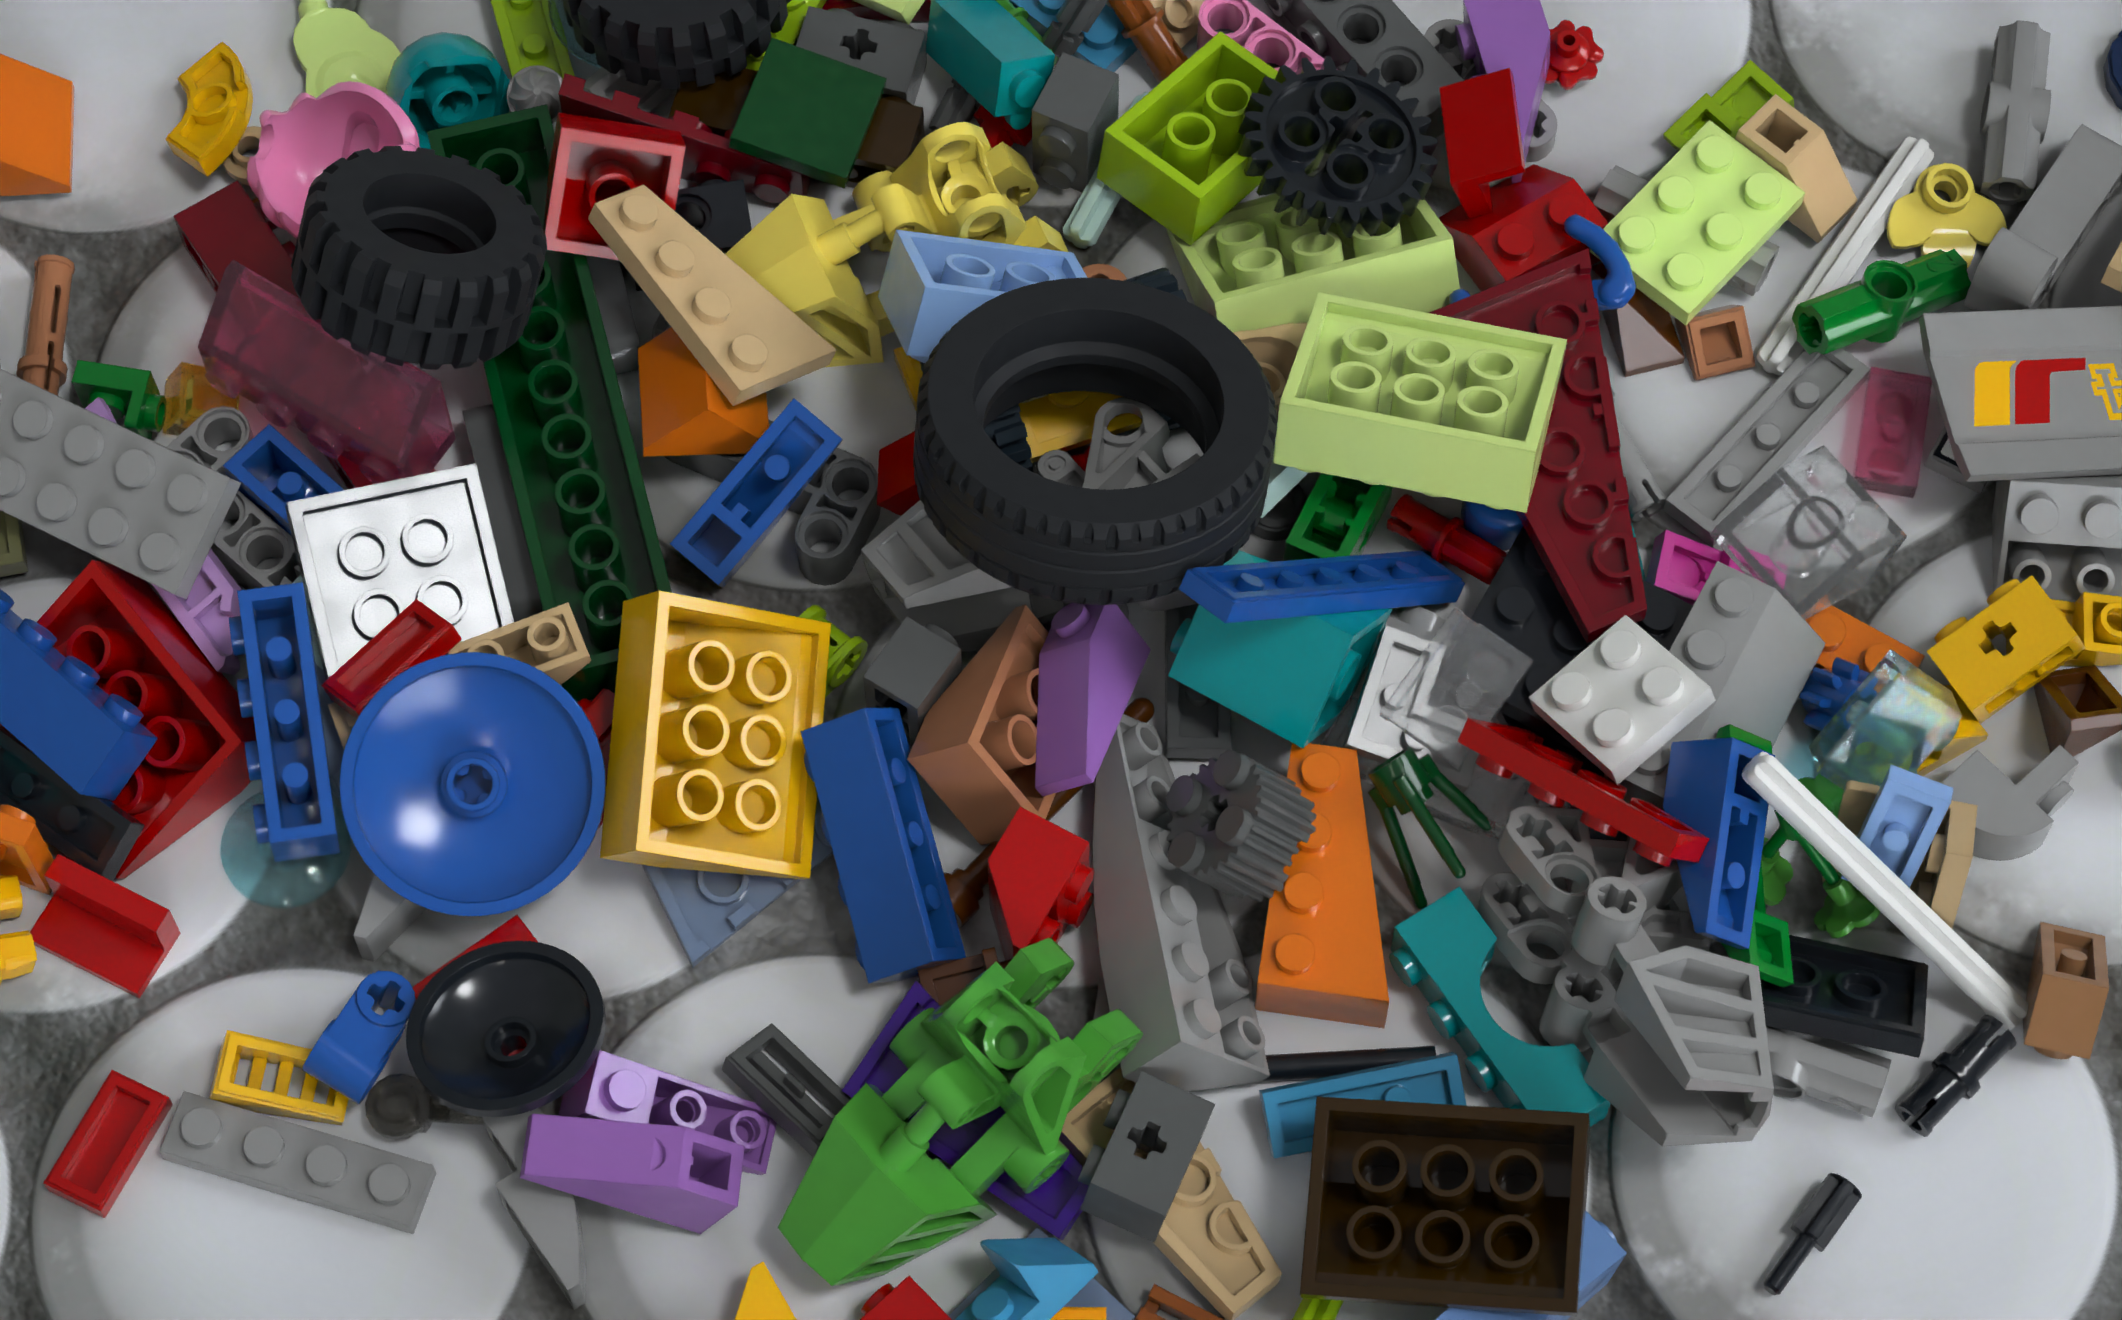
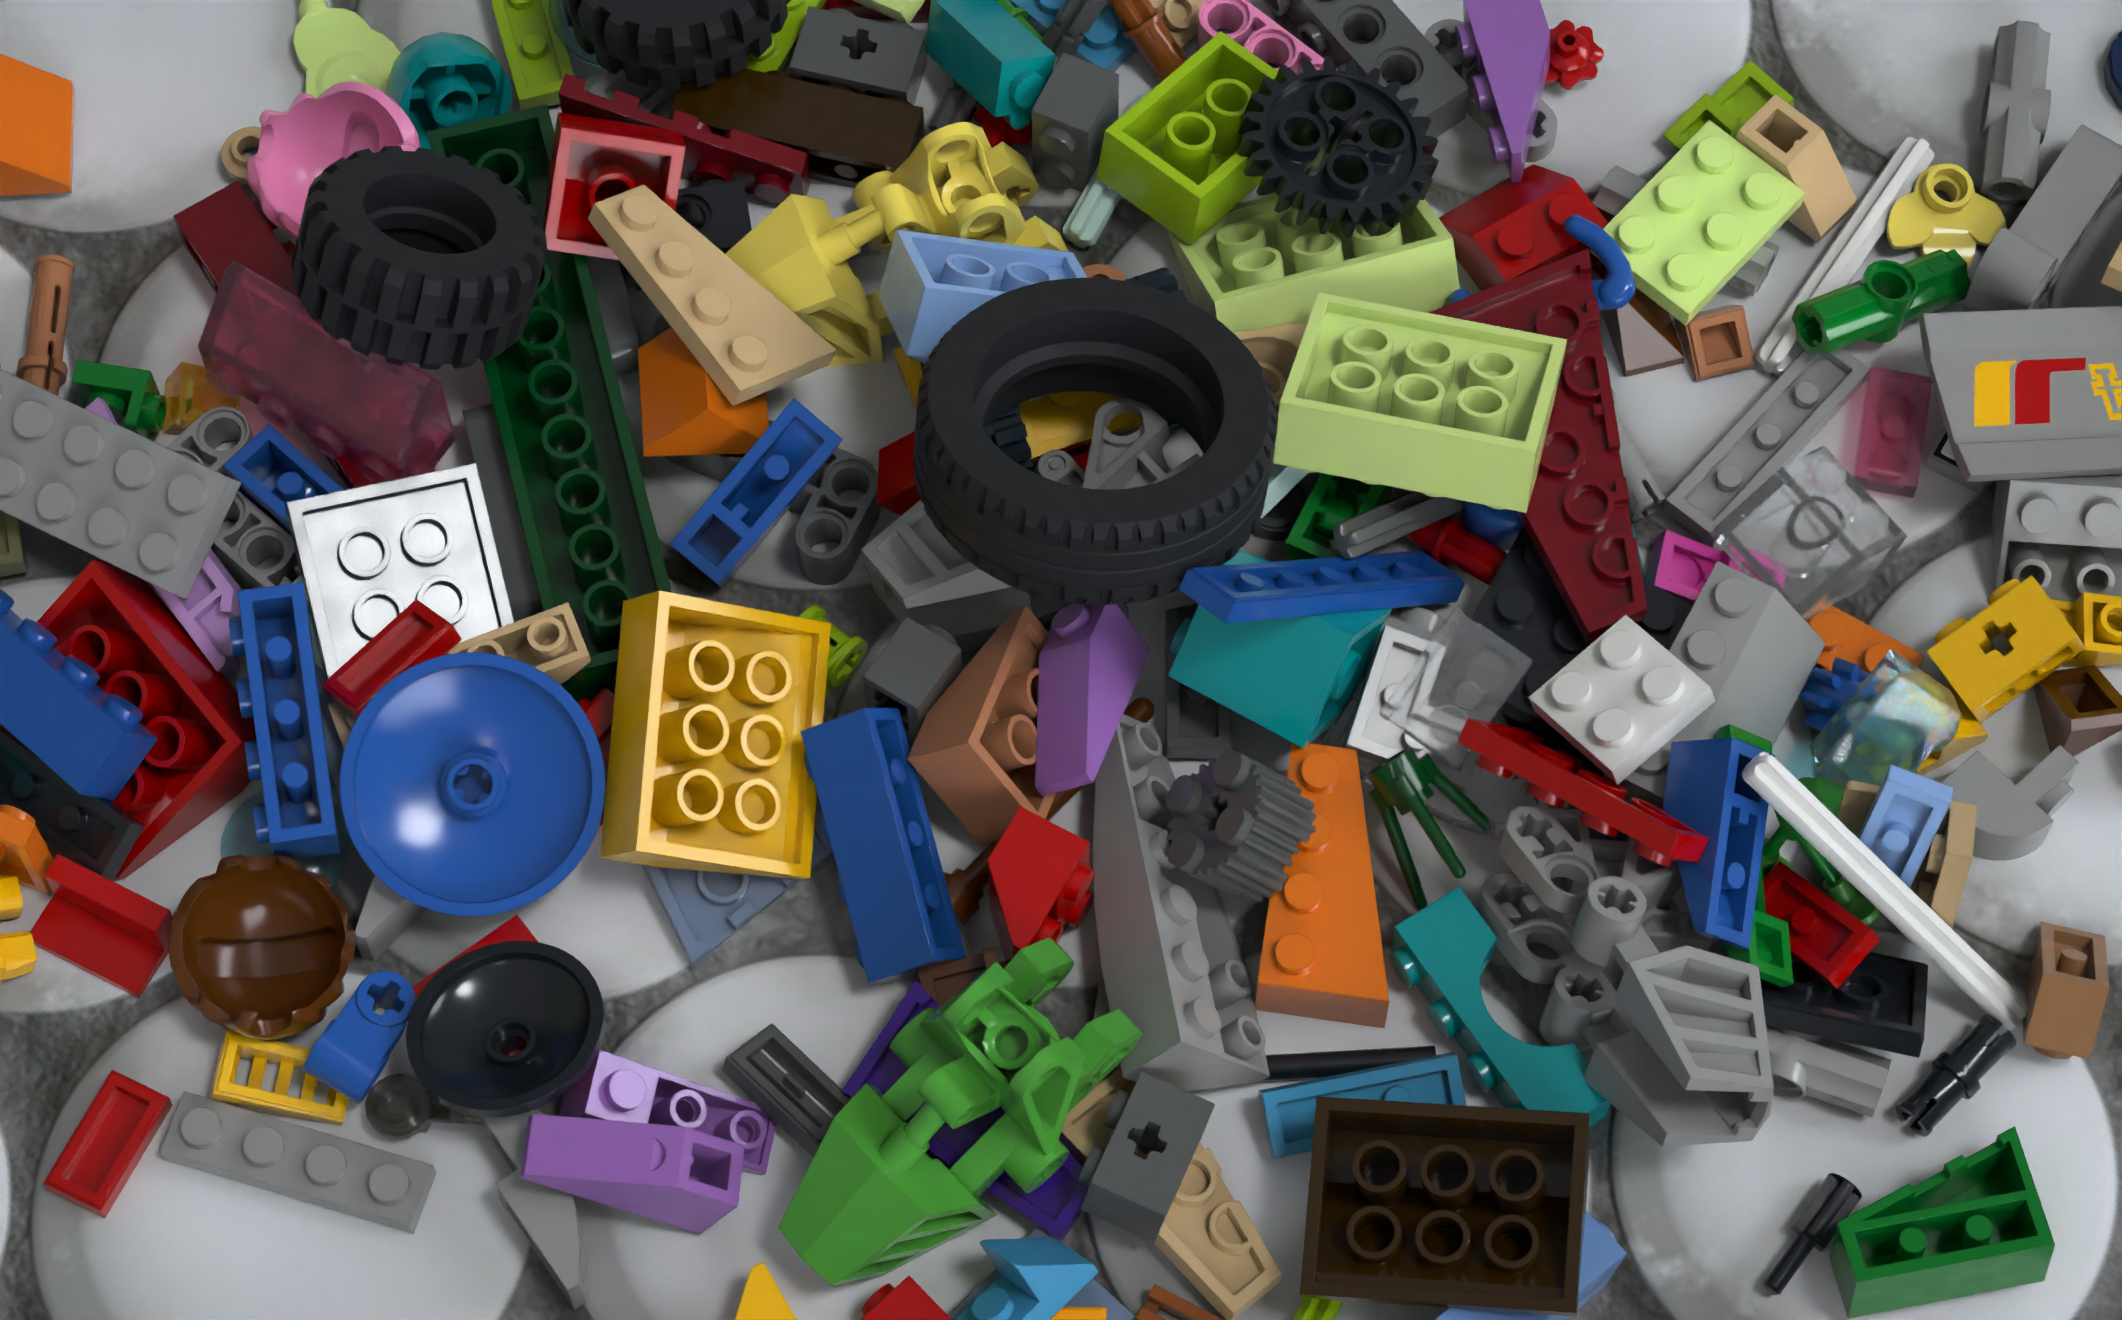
(215, 112): yellow tile -> none
(261, 946): none -> reddish brown piece
(534, 88): light grey plate -> none
(807, 113): dark green tile -> none
(1390, 522): none -> dark grey axle
(1481, 136): red panel -> none
(1820, 930): none -> red plate
(1946, 1237): none -> green wedge

